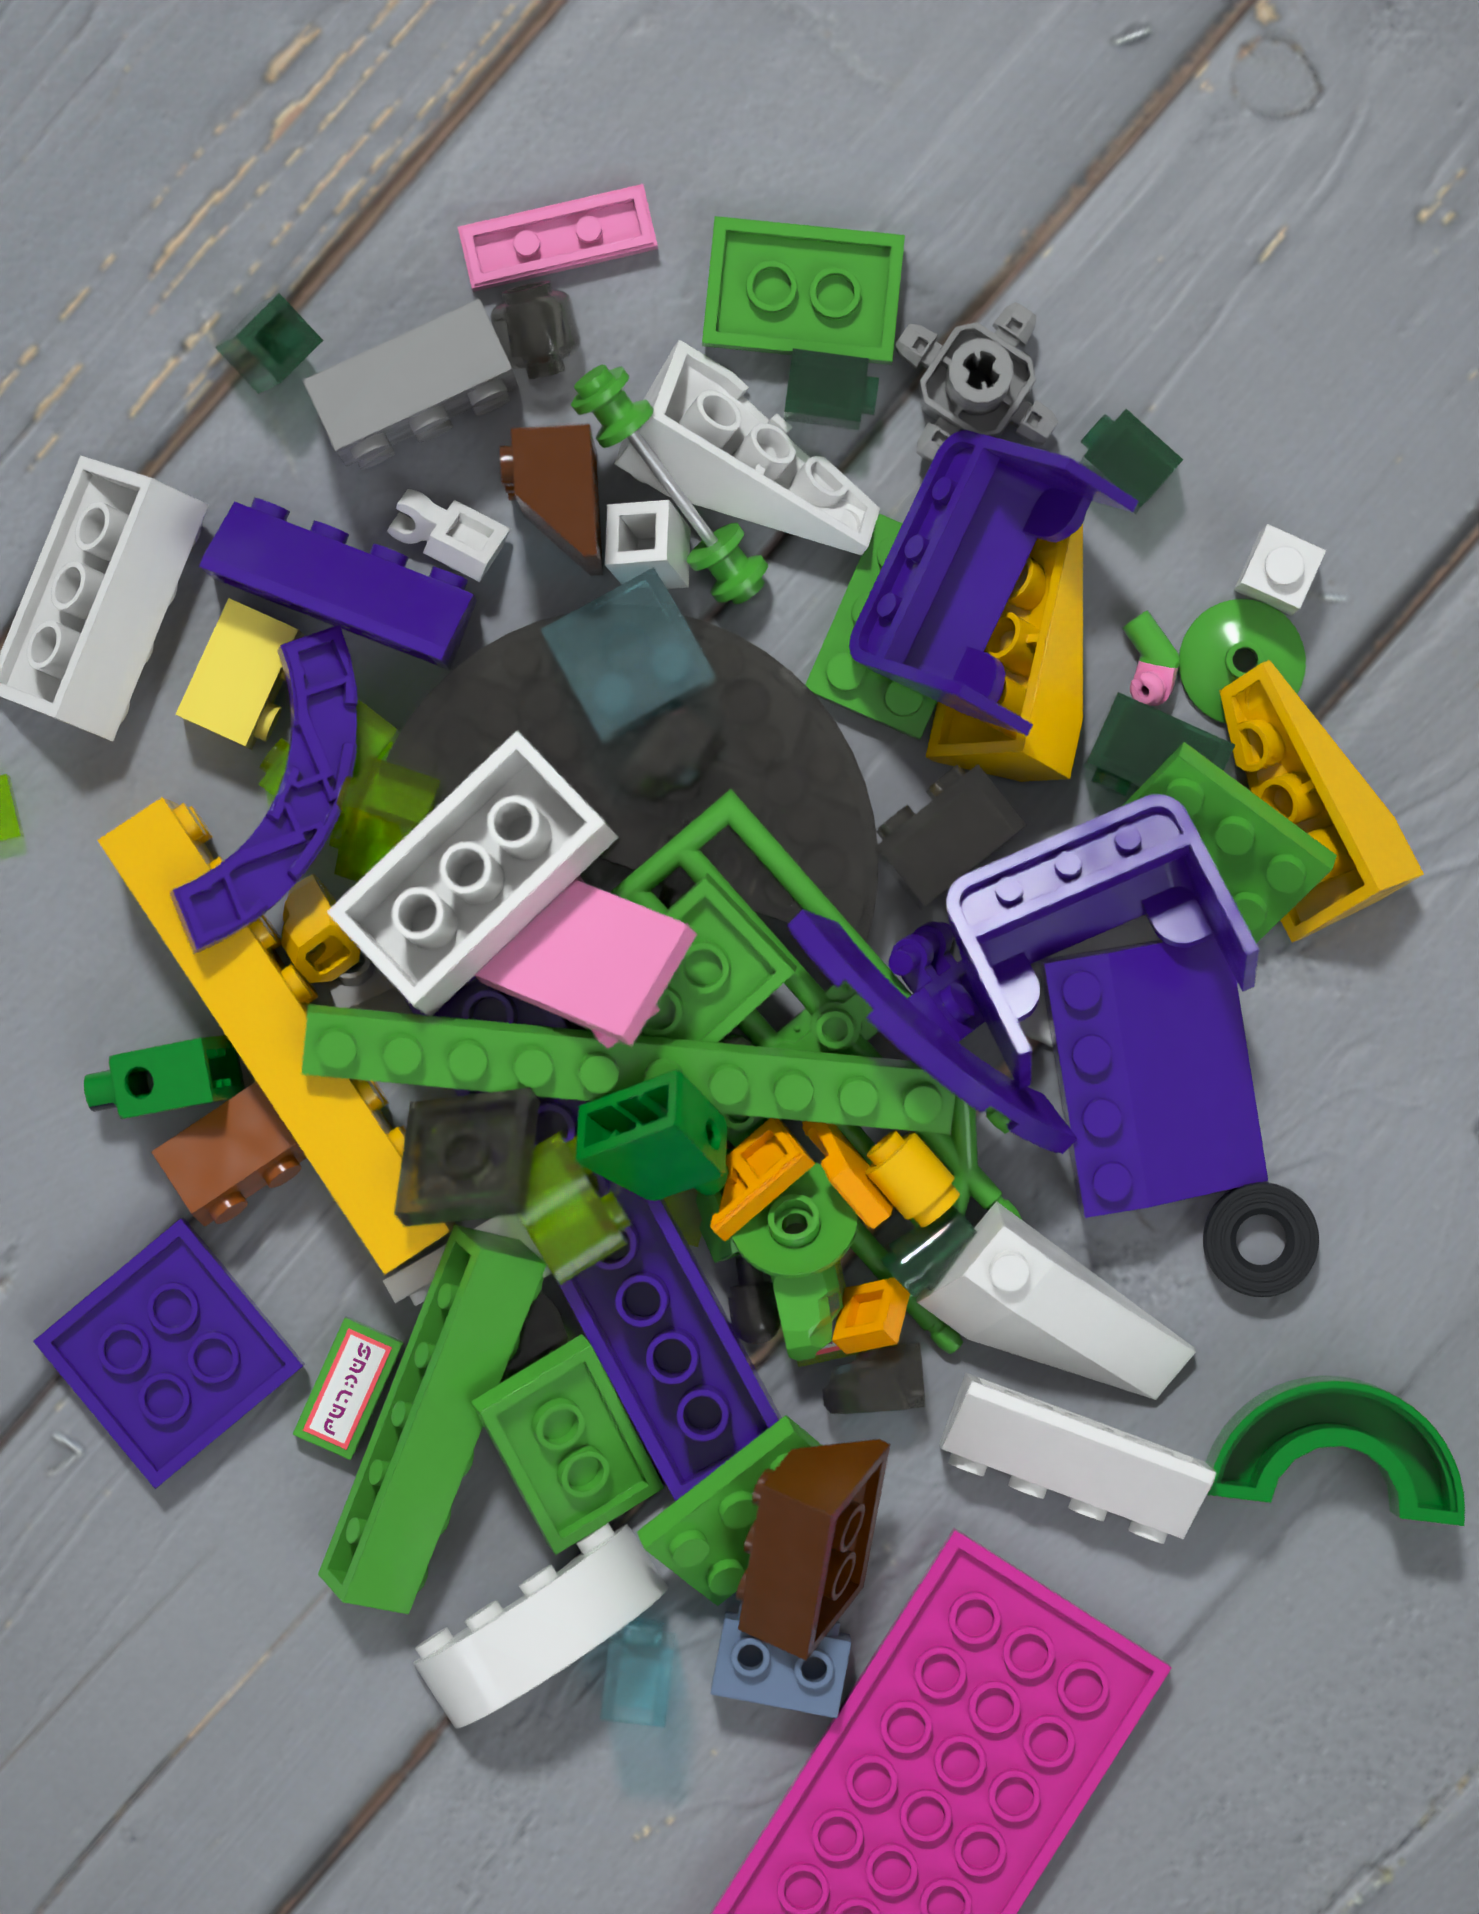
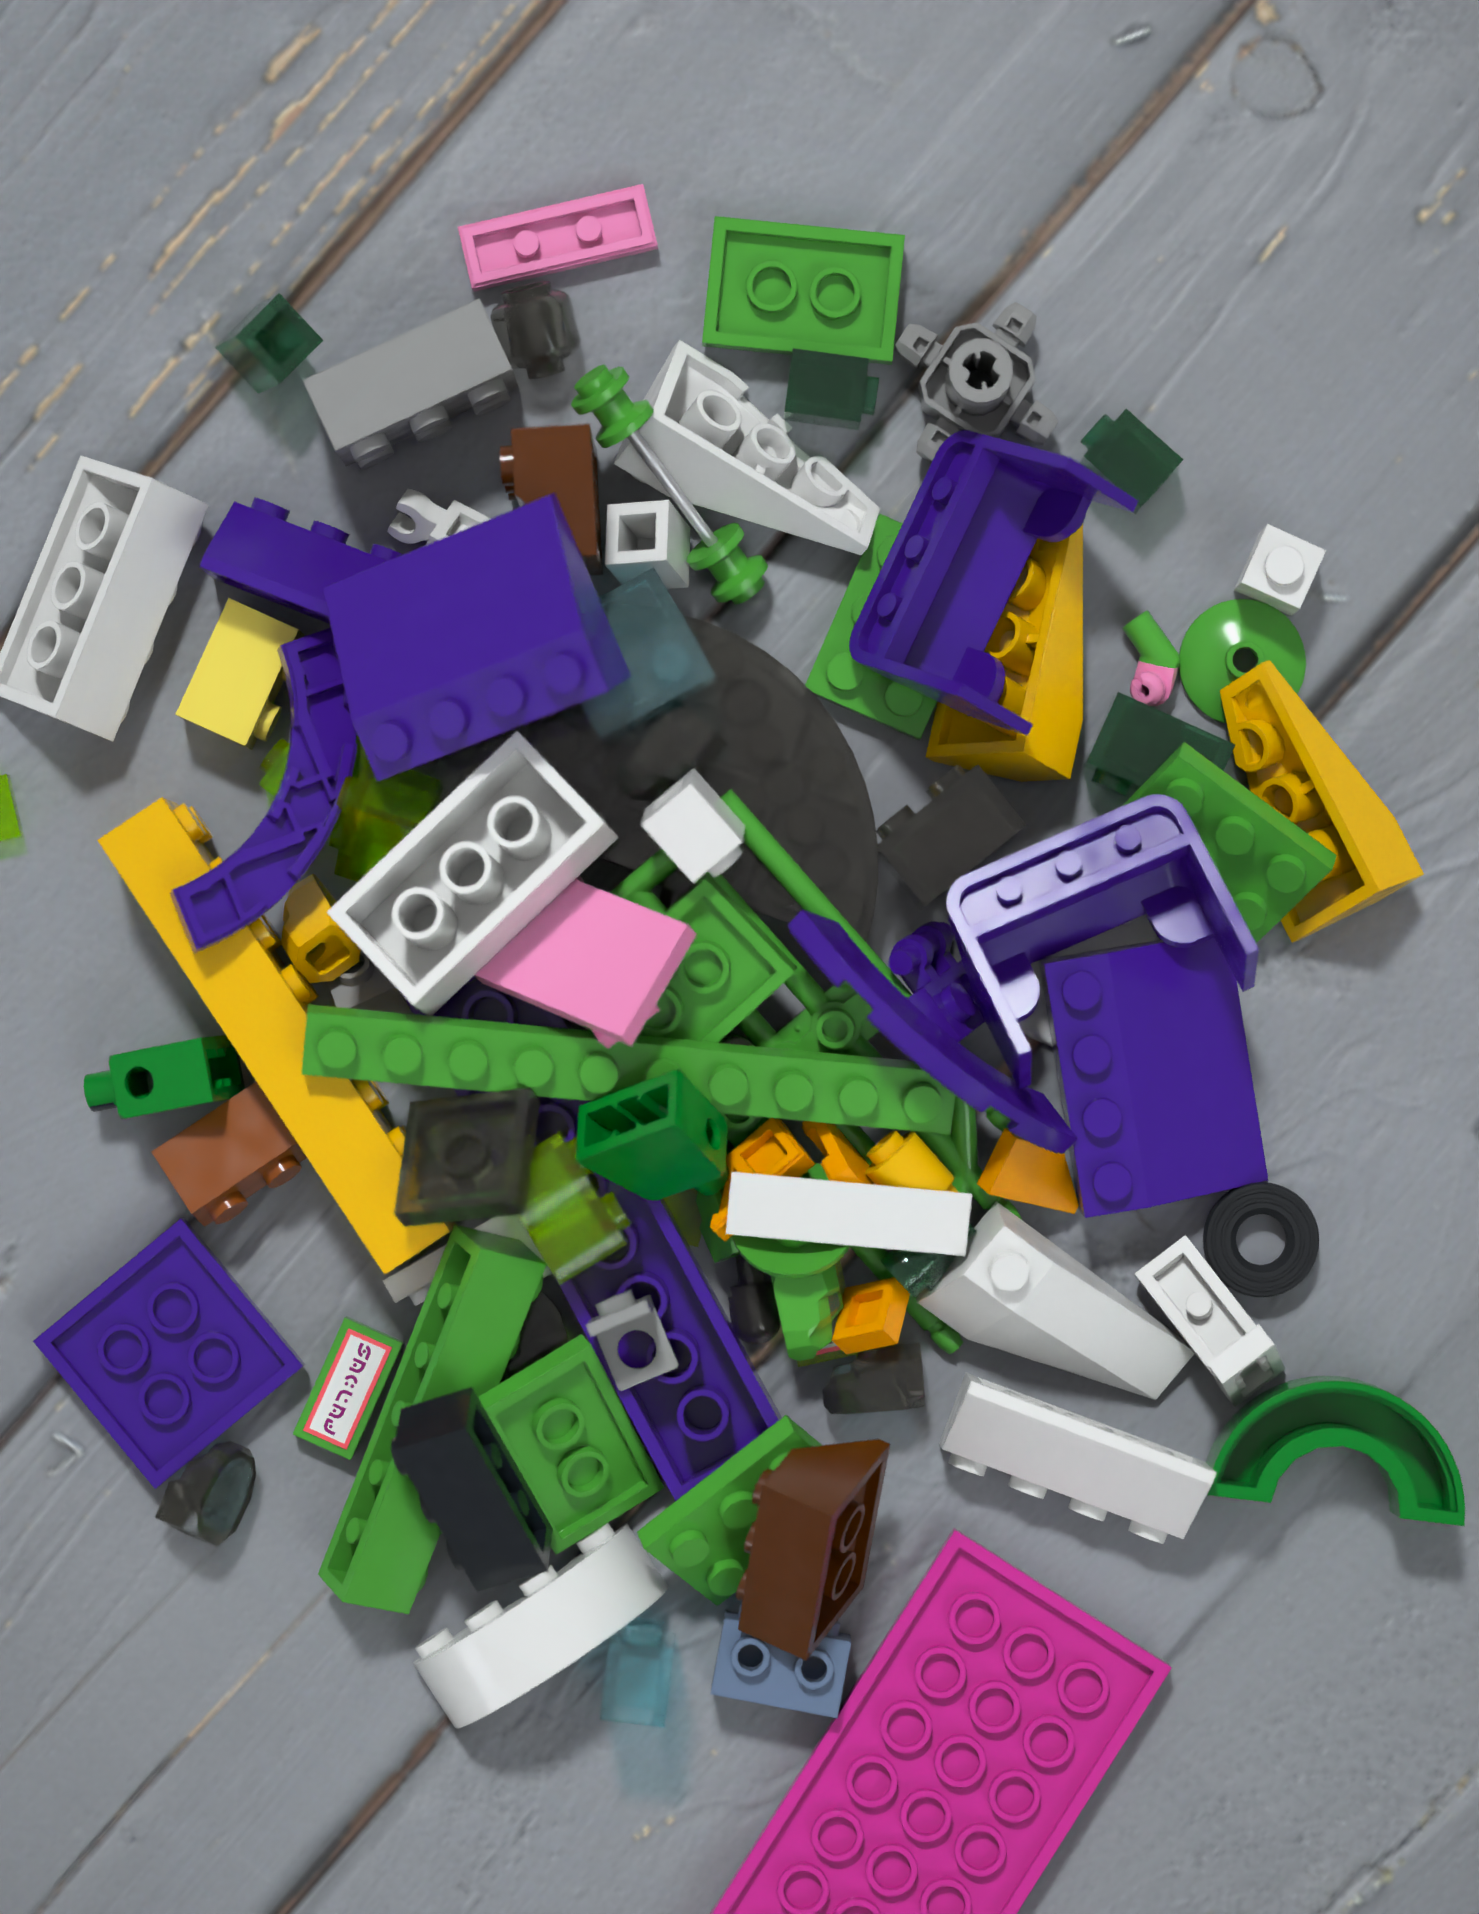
(211, 1494): none -> clear smoke rock
(470, 637): none -> dark purple slope
(472, 1489): none -> black brick
(623, 1315): none -> light grey bracket
(695, 827): none -> white brick
(848, 1213): none -> white sticker
(1028, 1174): none -> light orange tile
(1211, 1321): none -> white bracket

